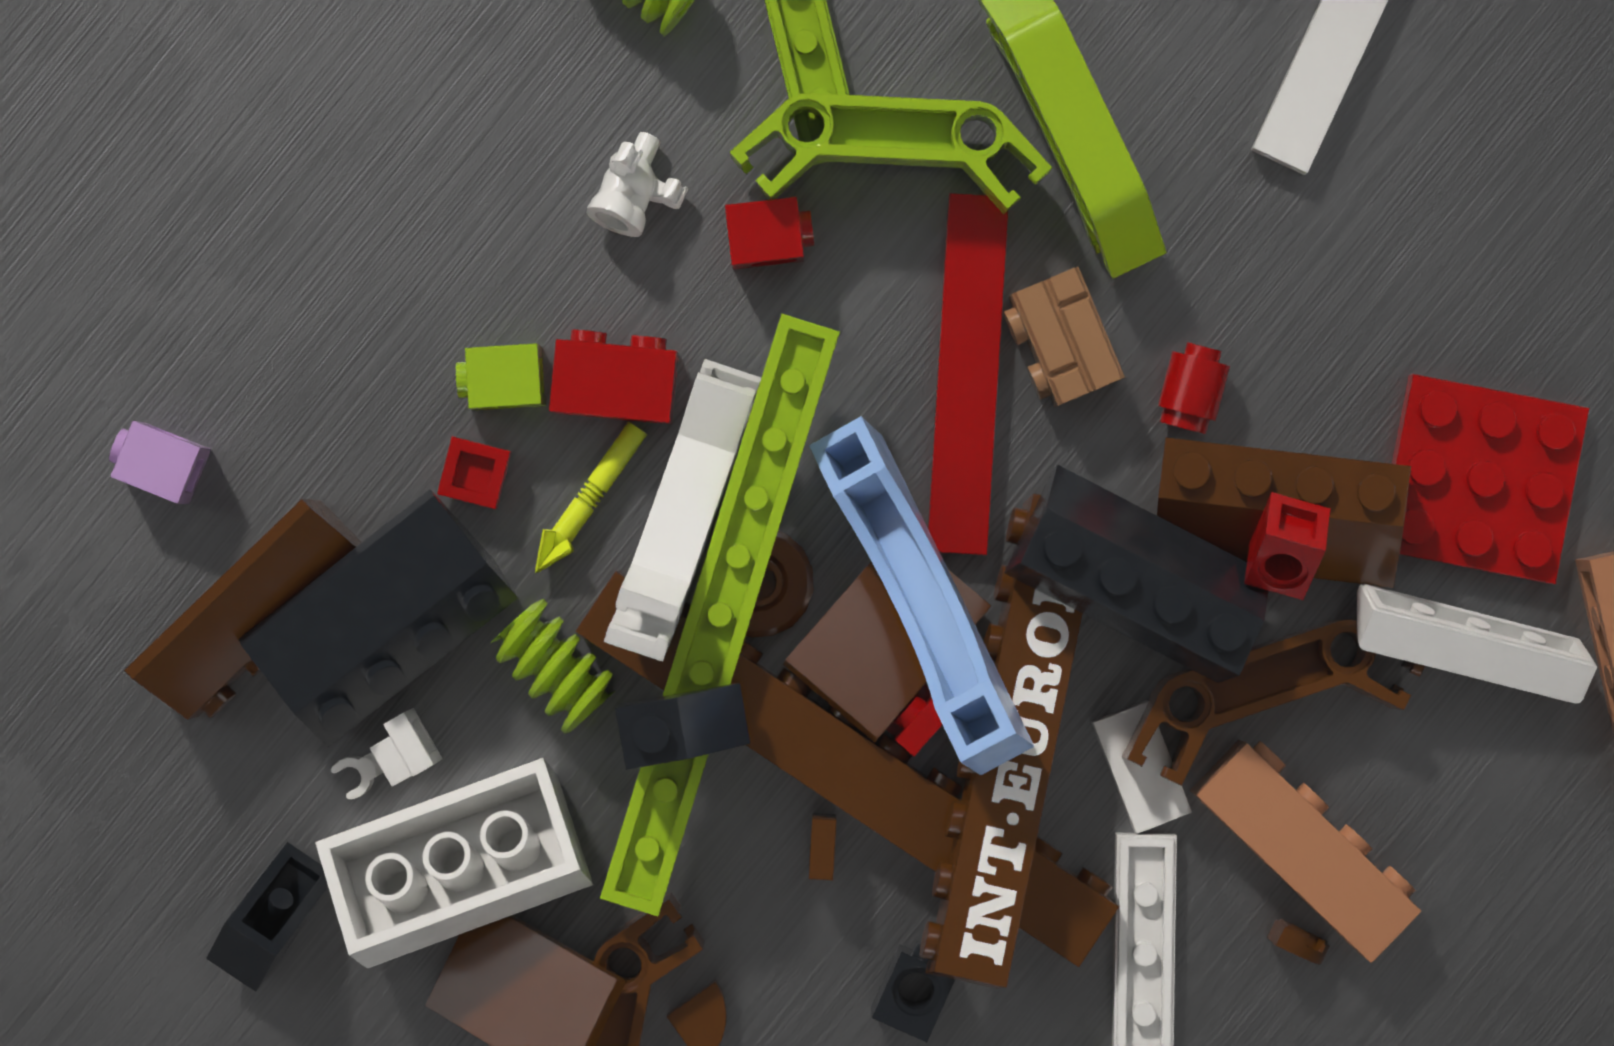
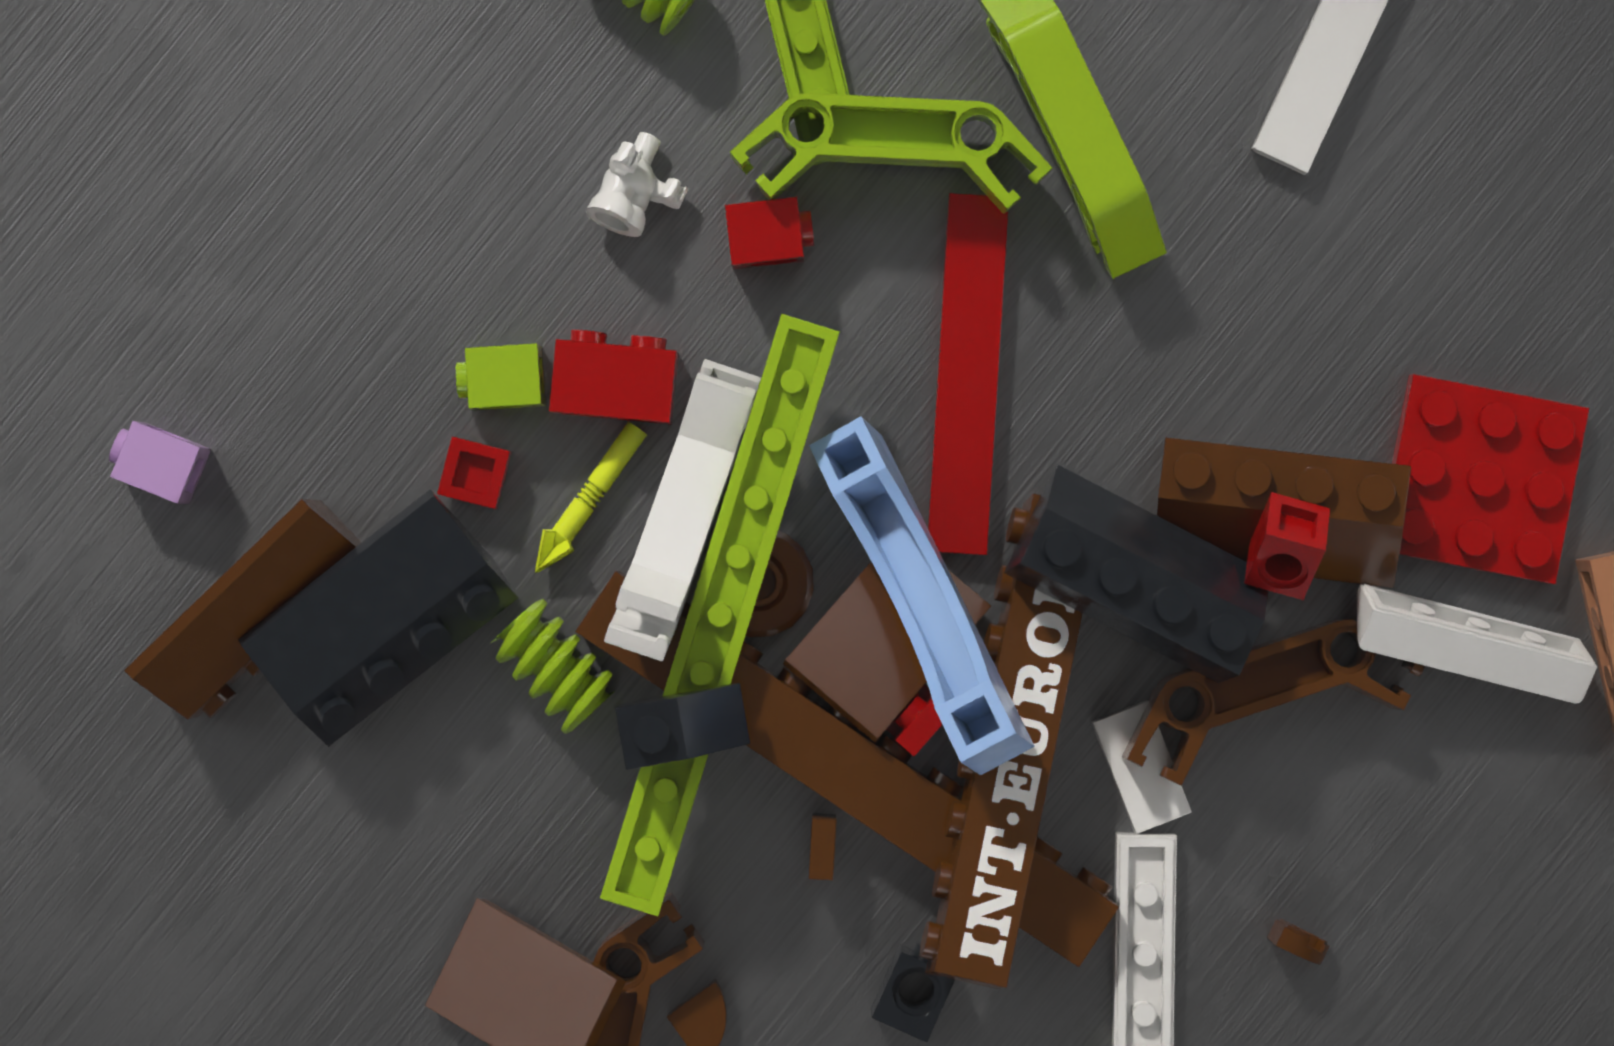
(269, 917): black slope -> none
(398, 756): white piece -> none
(453, 863): white brick -> none
(1064, 338): medium nougat brick -> none
(1193, 388): red brick -> none
(1306, 849): nougat brick -> none

